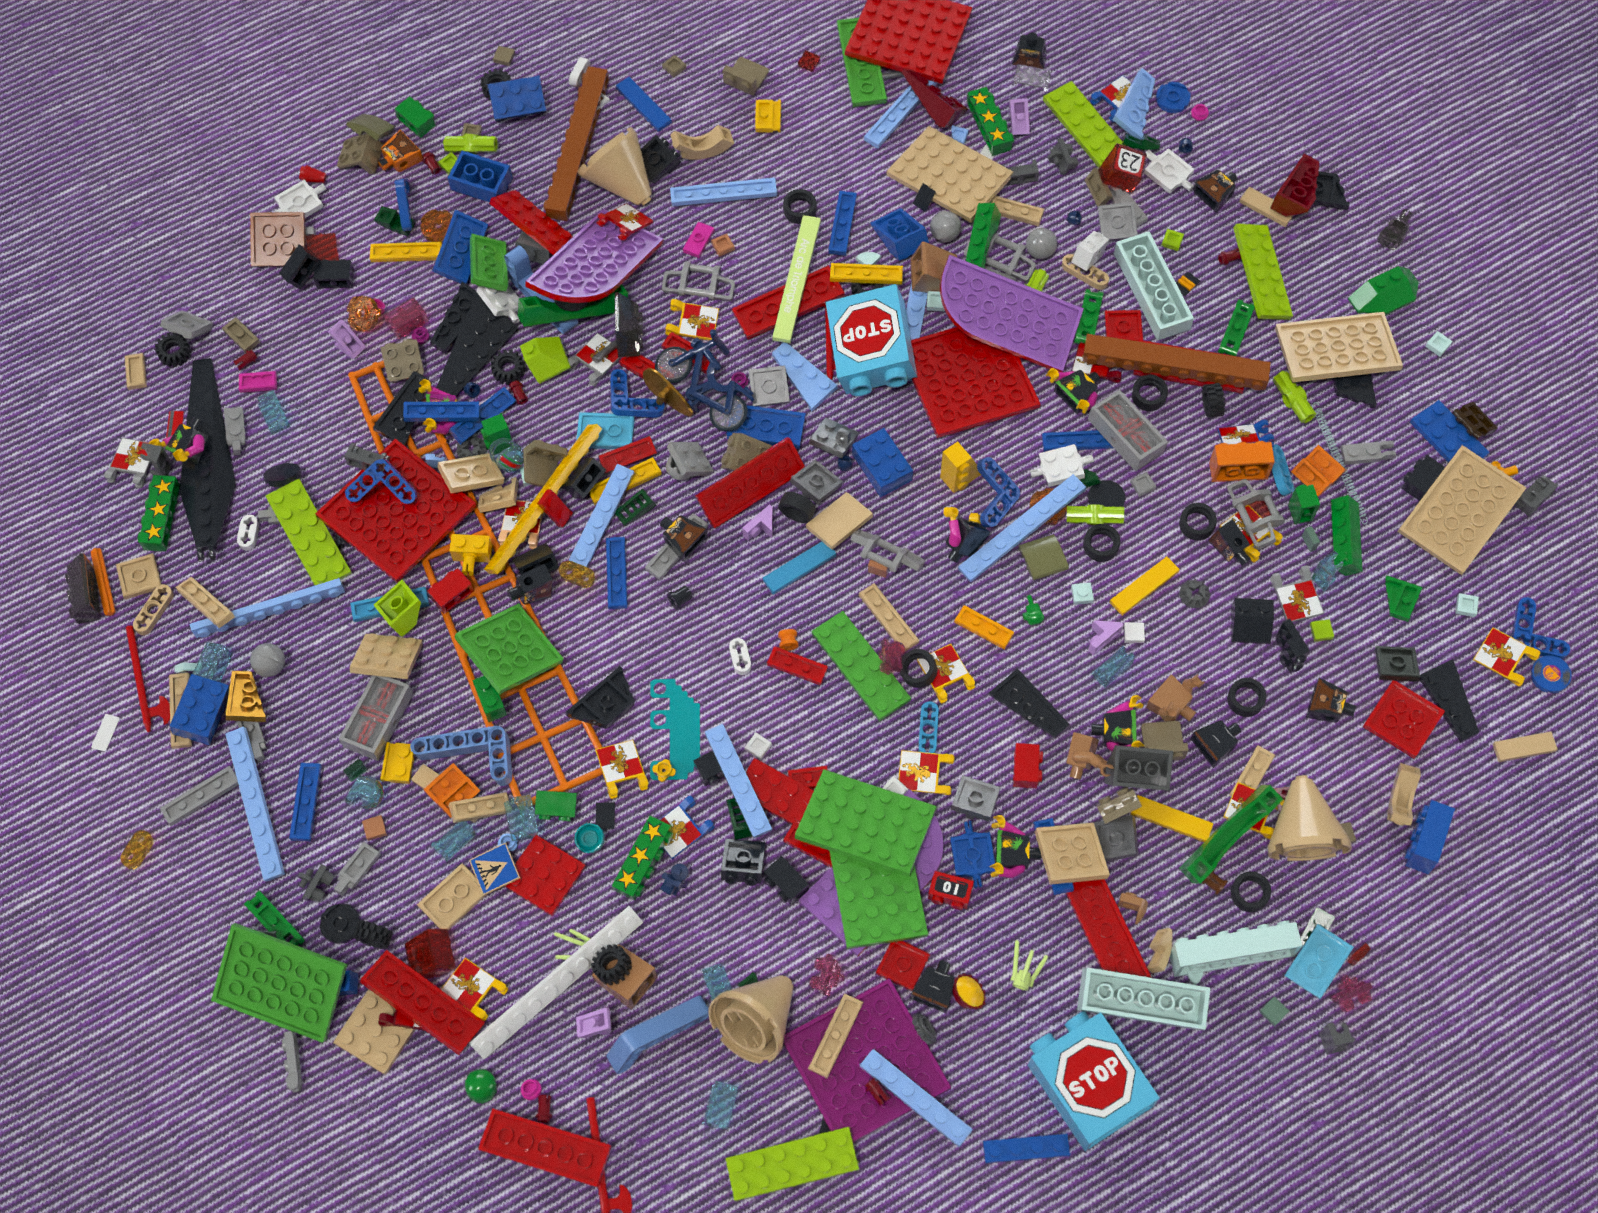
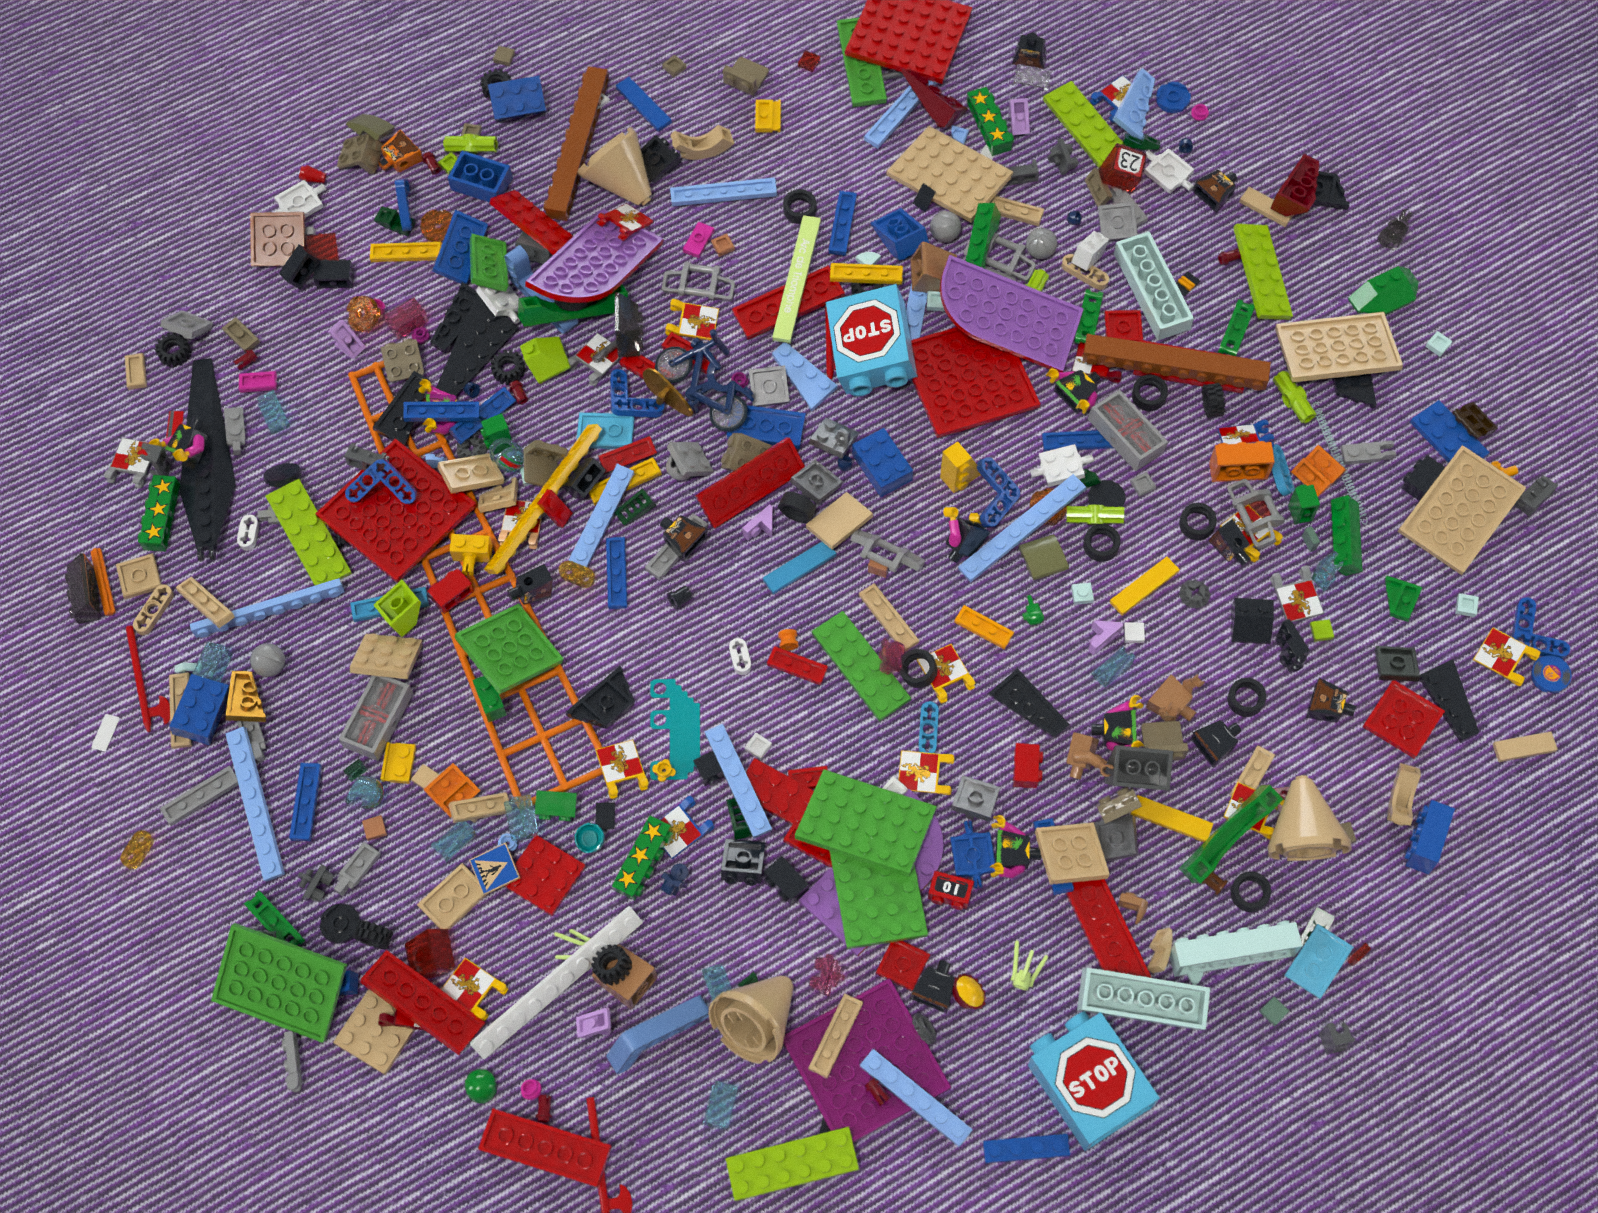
(415, 117): green brick -> none
(470, 746): medium blue beam -> none
(535, 558): black brick -> none
(576, 75): white beam -> none
(1172, 240): lime tile -> none
(1359, 990): clear pink hips -> none

